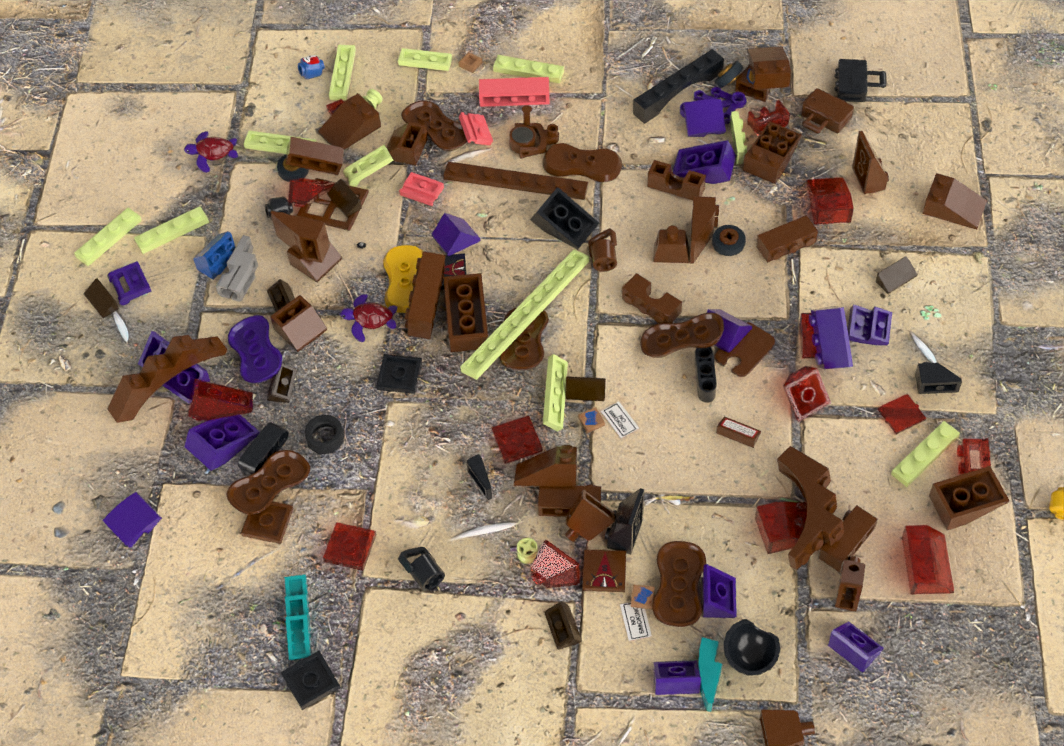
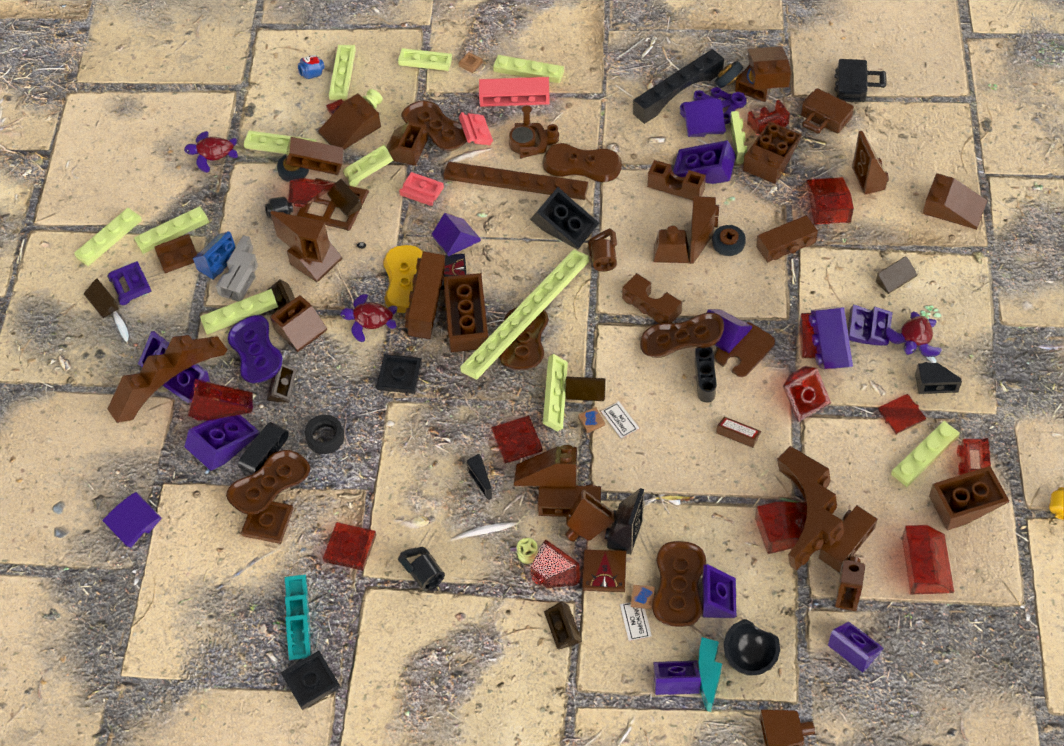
(176, 253): none -> reddish brown bracket
(238, 311): none -> yellowish green plate
(916, 333): none -> animal

